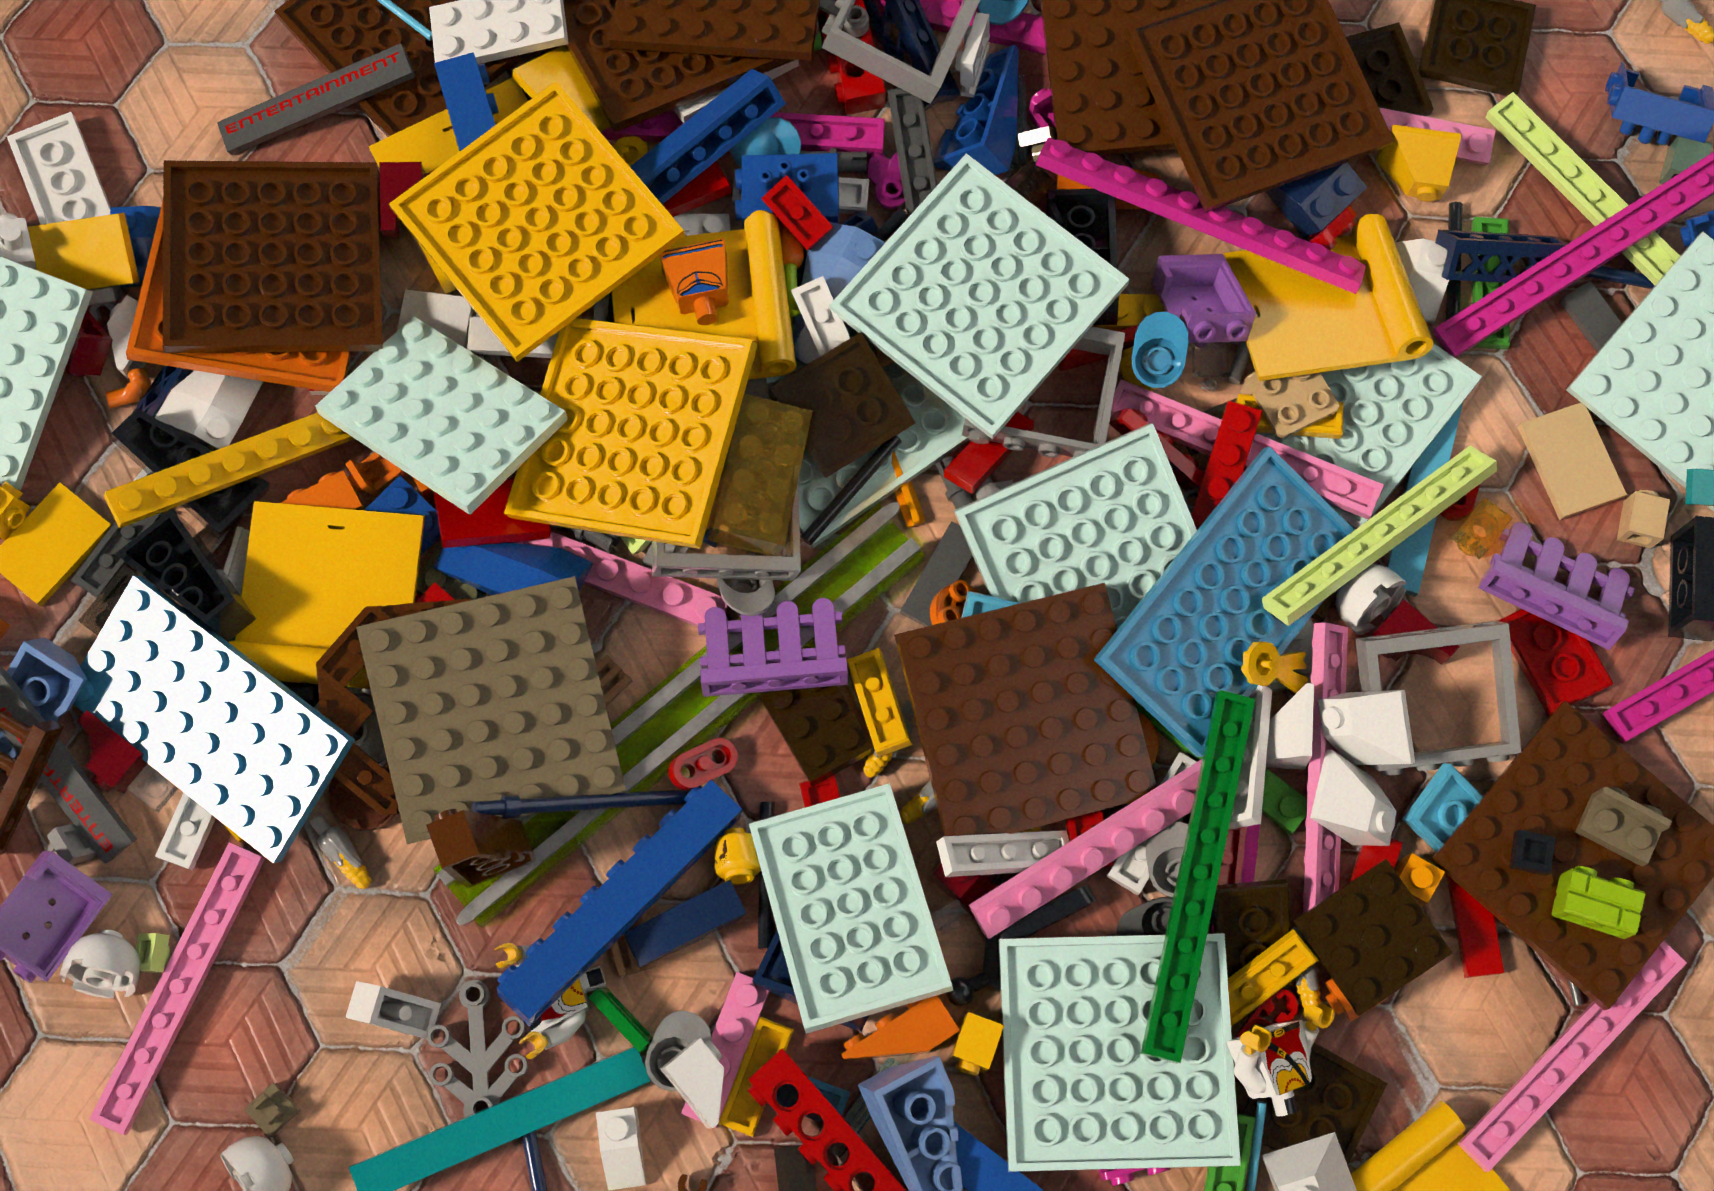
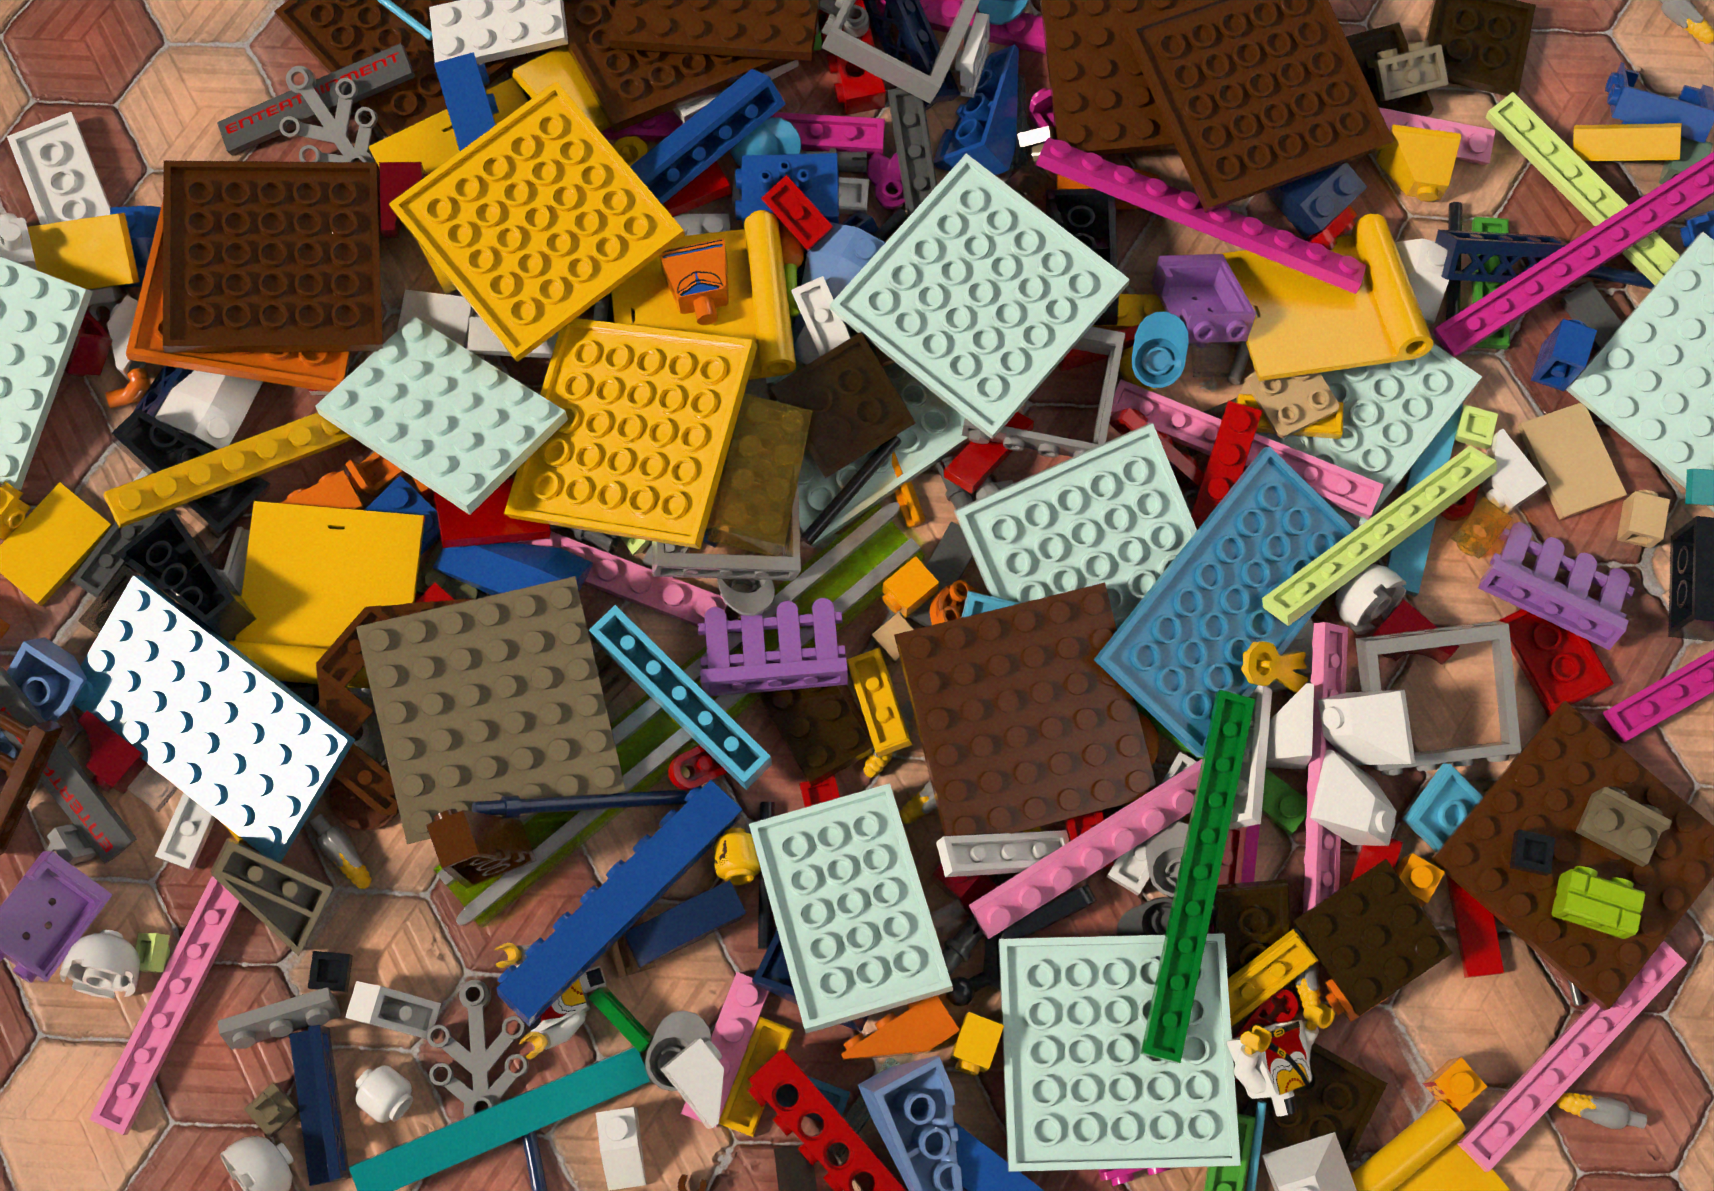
(273, 891): none -> dark tan wedge
(279, 1018): none -> light grey plate
(319, 1105): none -> dark blue fence
(330, 971): none -> black plate
(333, 129): none -> light grey plant
(383, 1094): none -> white head
(680, 697): none -> medium azure brick
(885, 637): none -> tan tile
(909, 587): none -> light orange brick
(959, 947): none -> dark grey pin
(1409, 71): none -> dark tan bracket
(1455, 1084): none -> light orange brick
(1476, 427): none -> yellowish green plate
(1515, 475): none -> white slope
(1564, 354): none -> blue brick
(1601, 1110): none -> light grey piece
(1628, 142): none -> yellow tile

